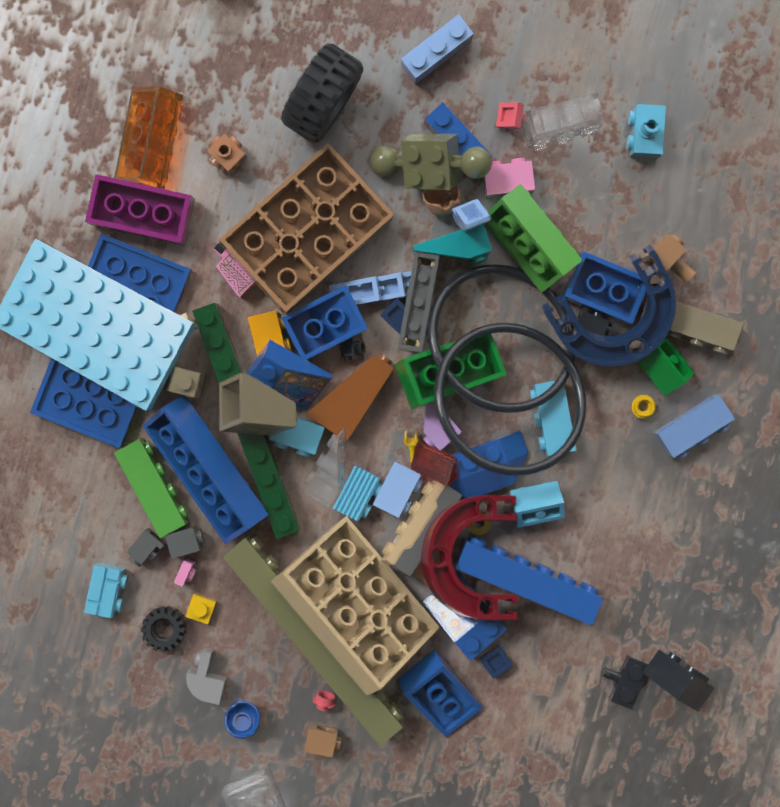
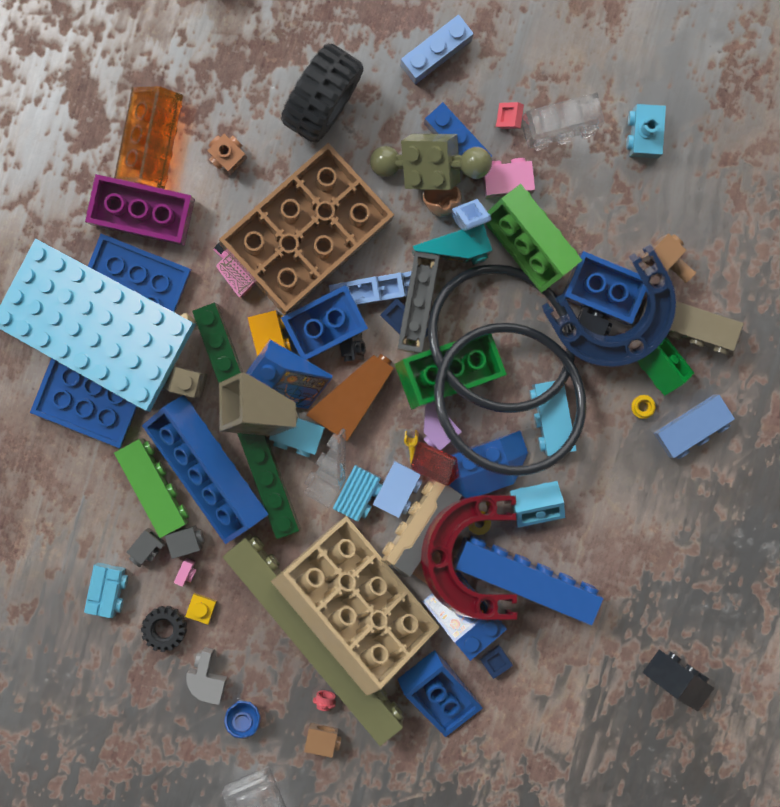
(626, 681): black plate -> none

